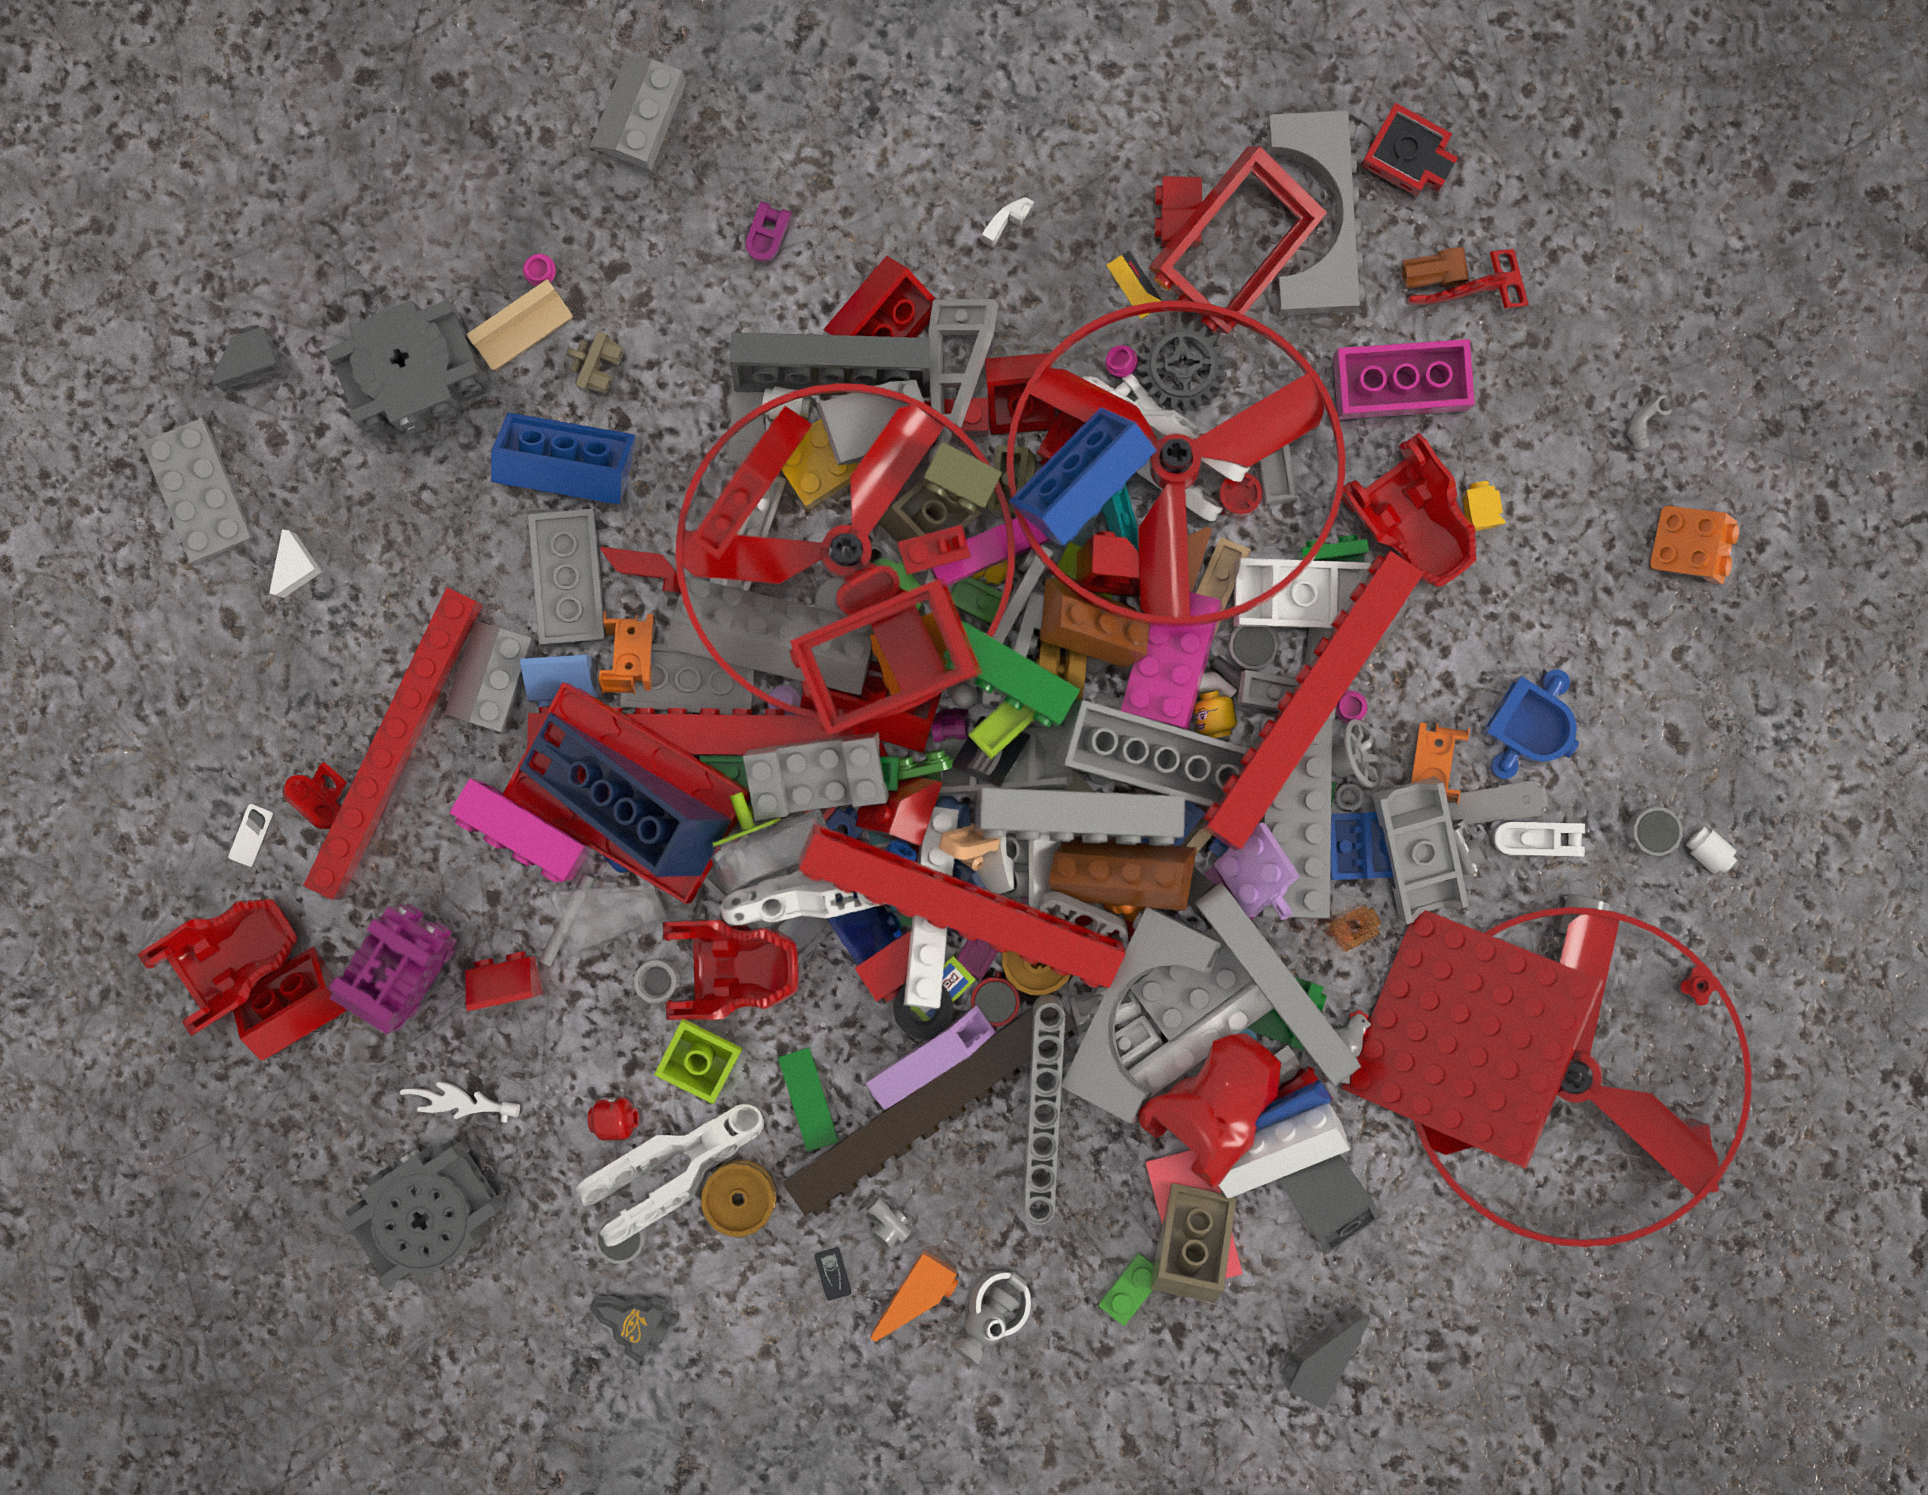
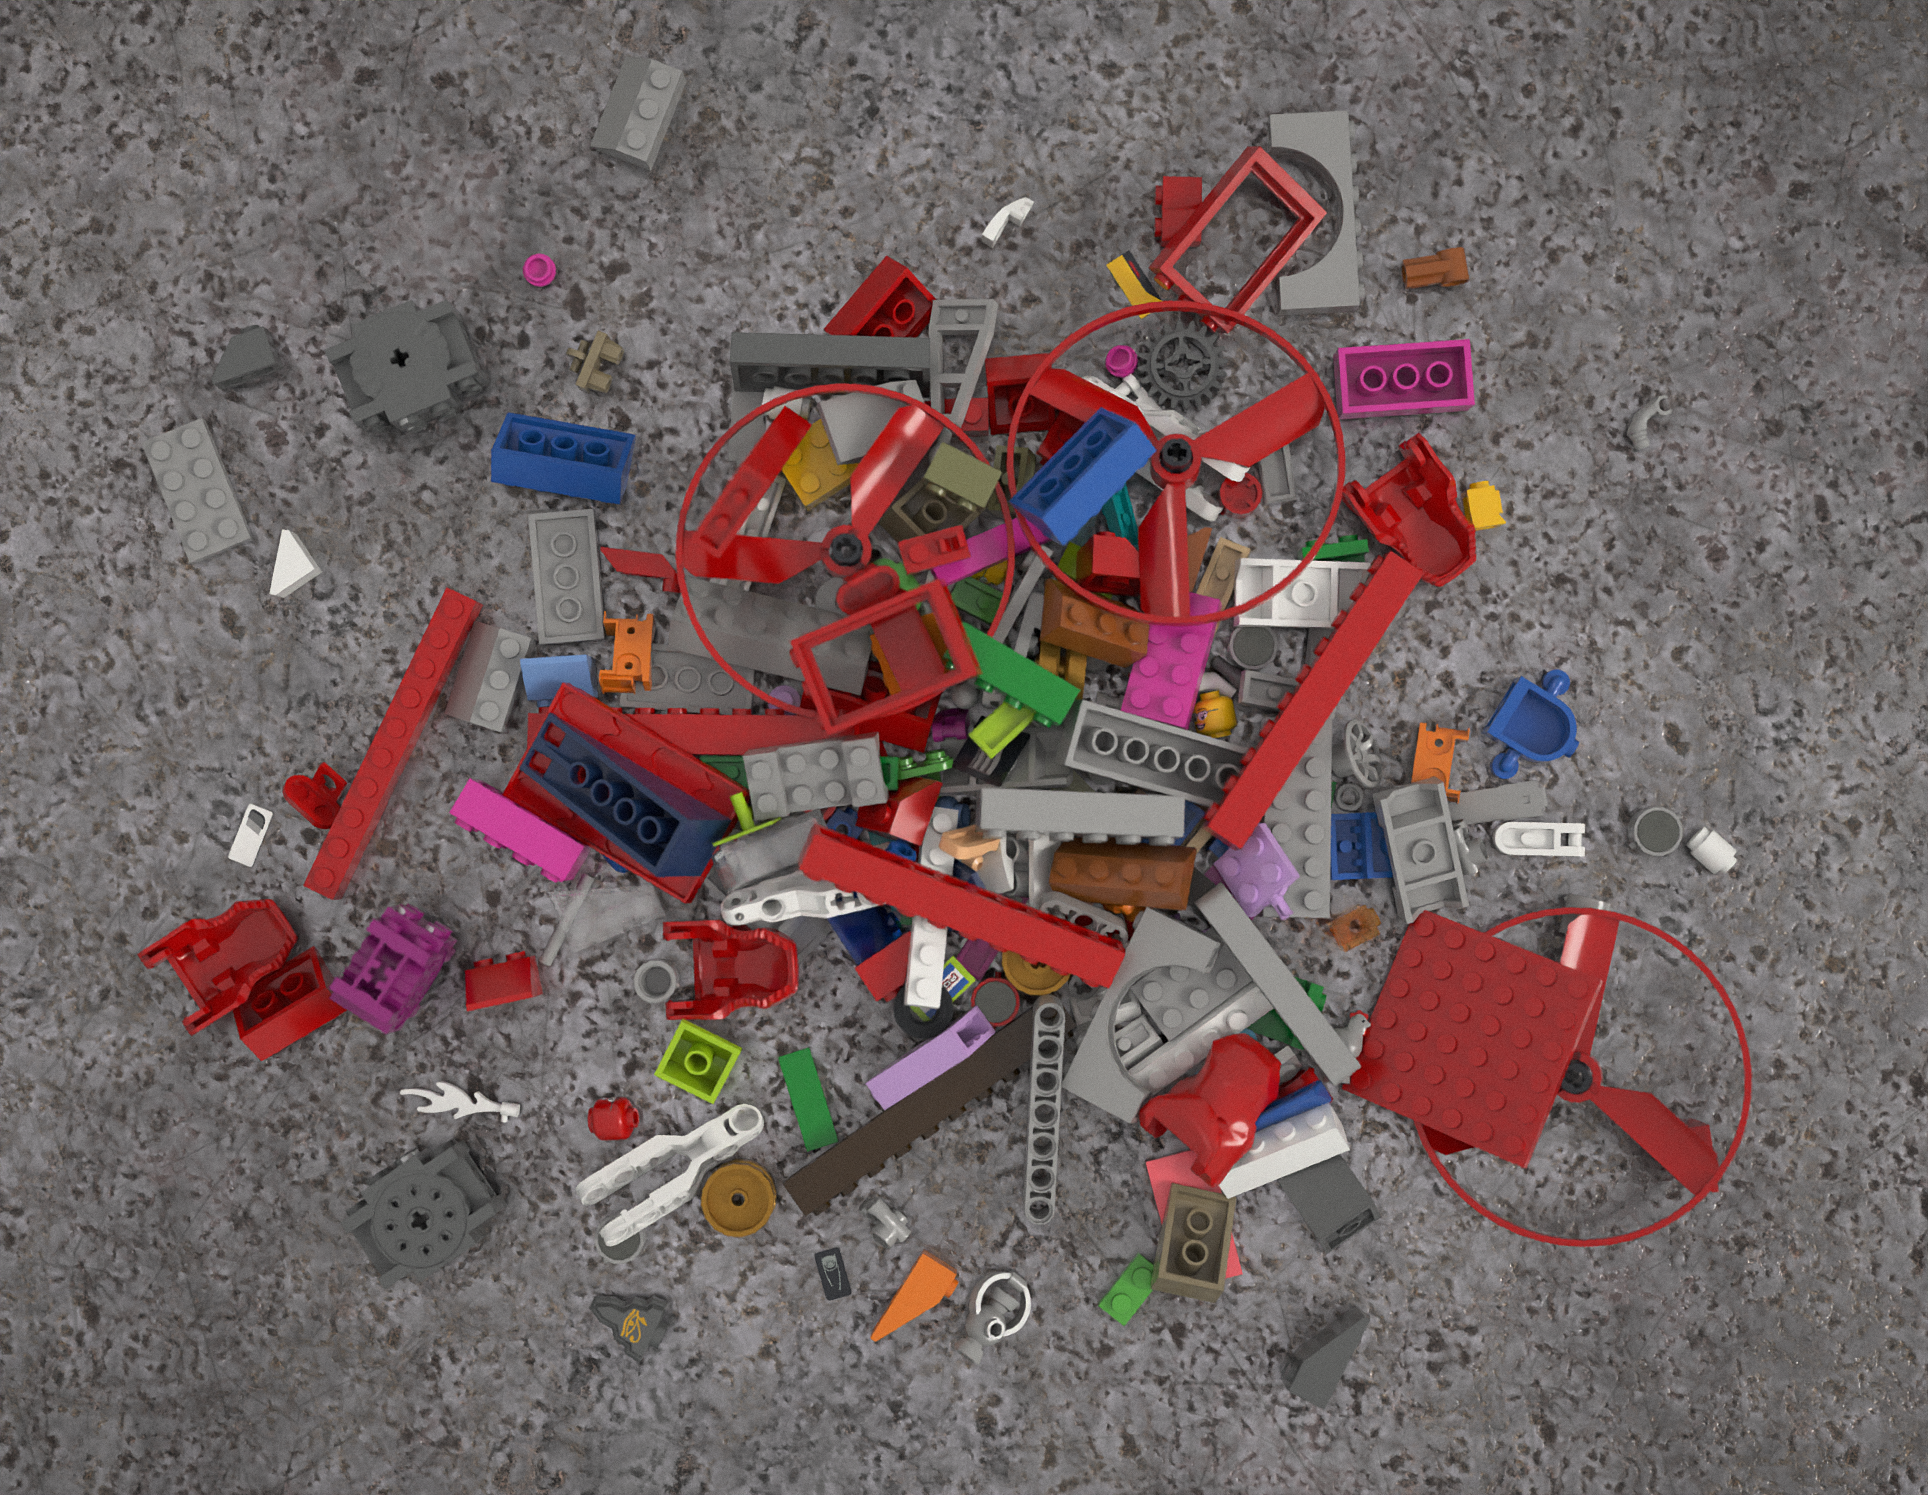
(520, 325): tan panel -> none
(764, 243): magenta plate -> none
(1351, 706): dark pink plate -> none
(1410, 152): piece -> none
(1486, 283): red piece -> none
(1690, 987): red plate -> none
(1695, 543): orange bracket -> none

